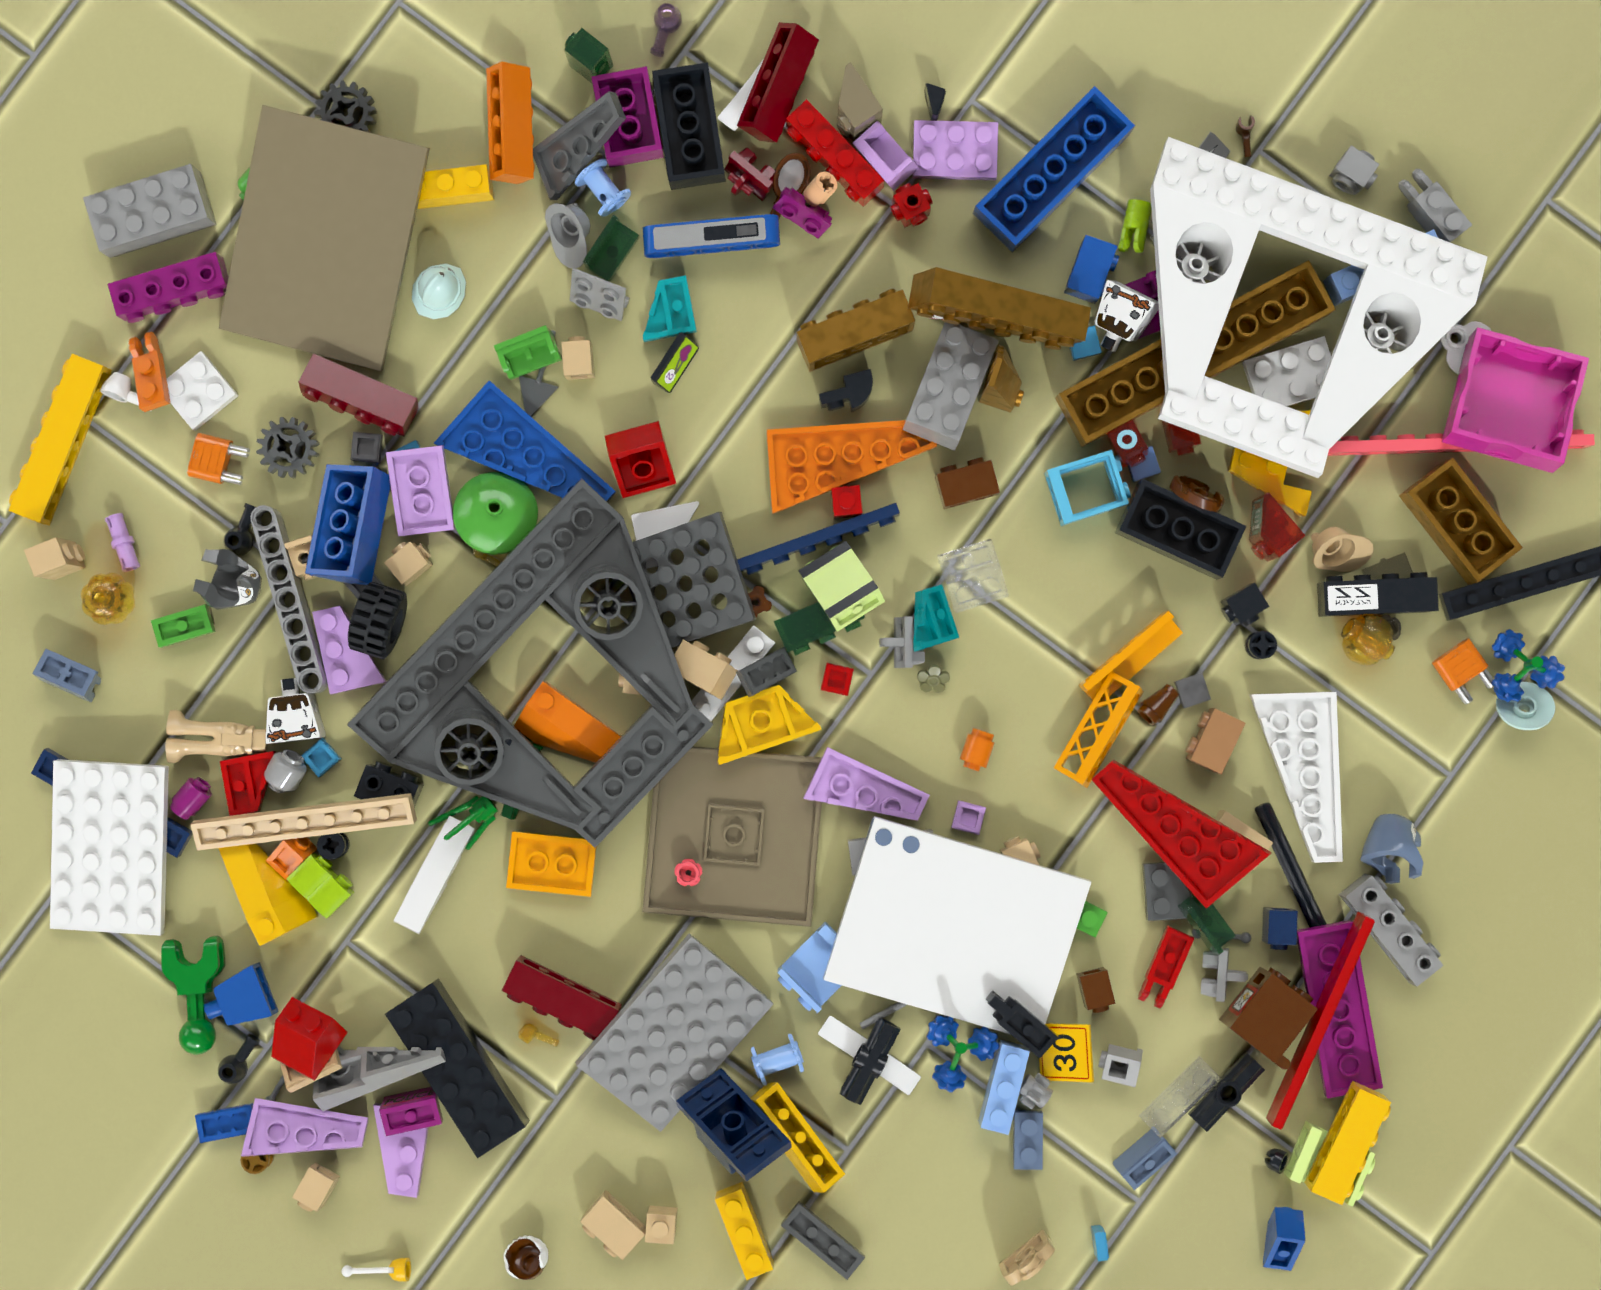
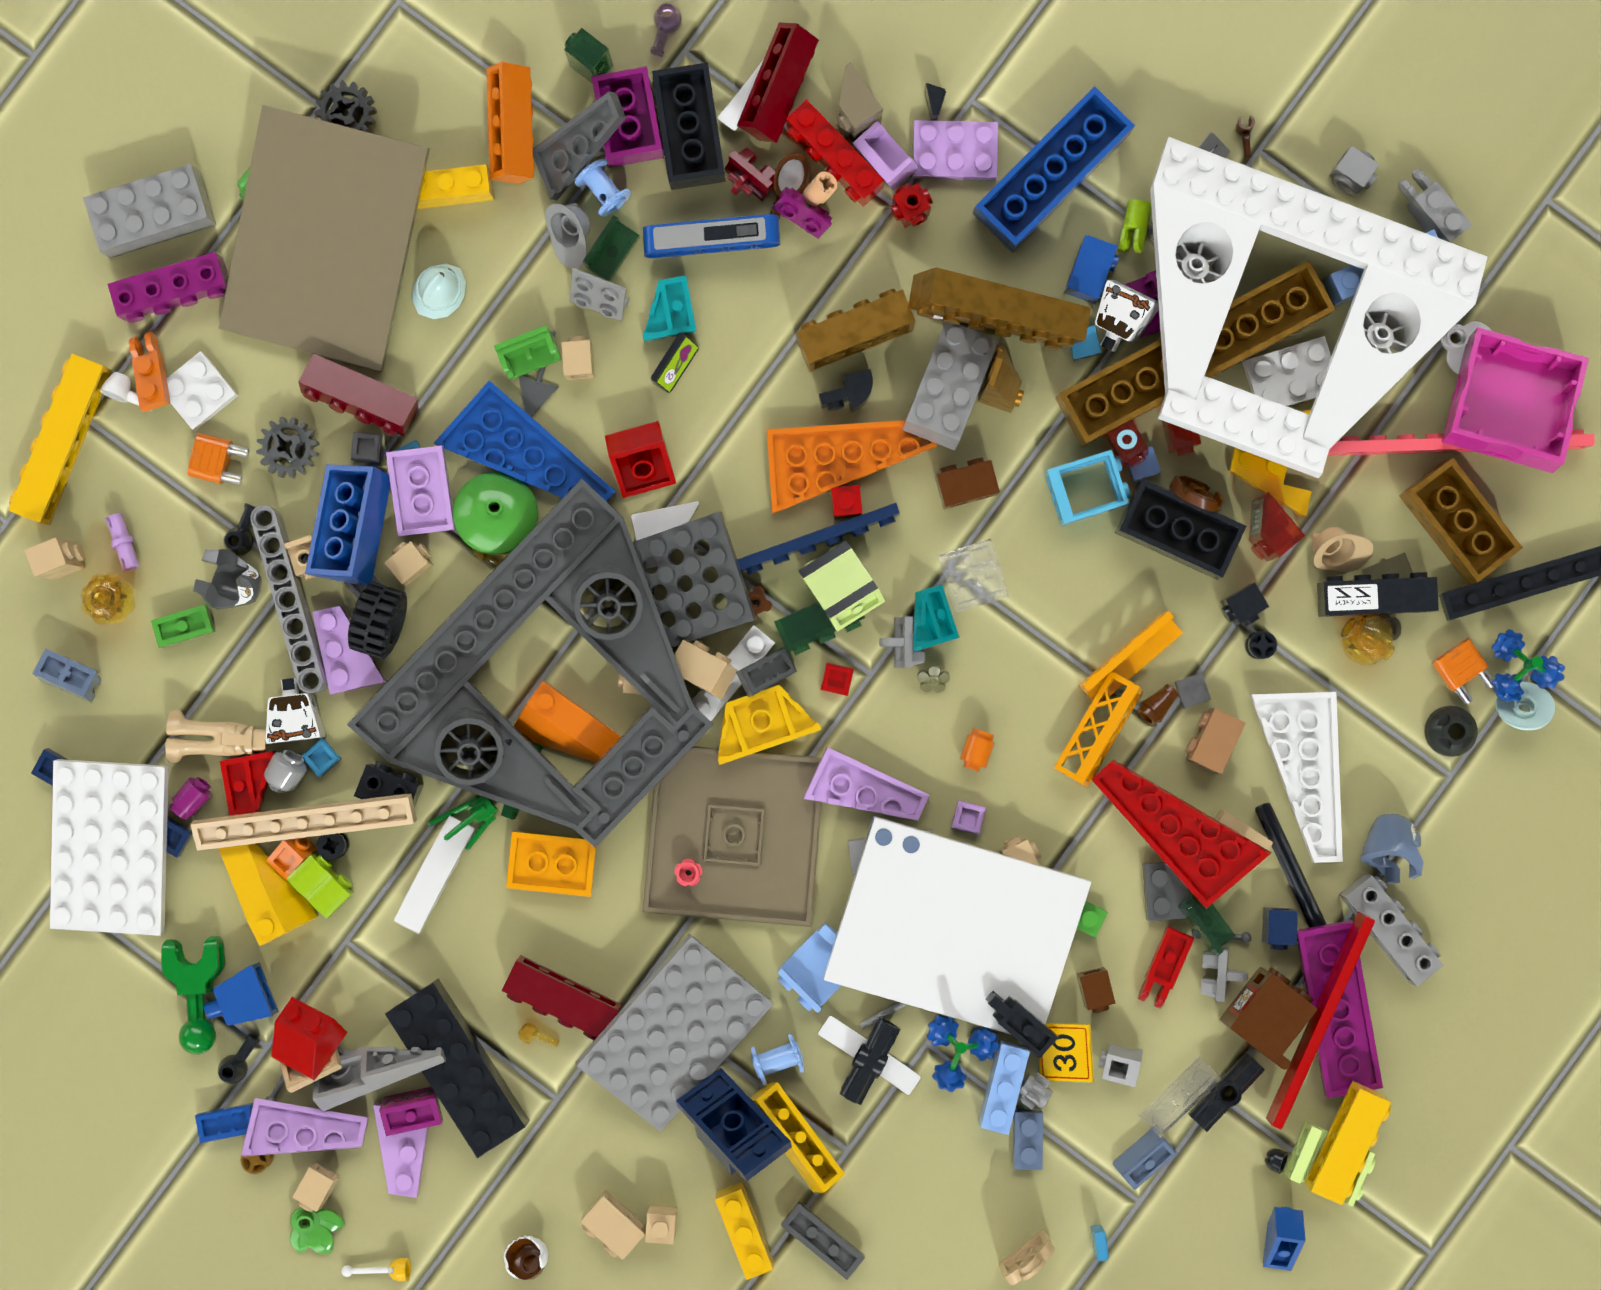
(316, 1233): none -> bright green plate
(1437, 731): none -> pearl dark grey piece

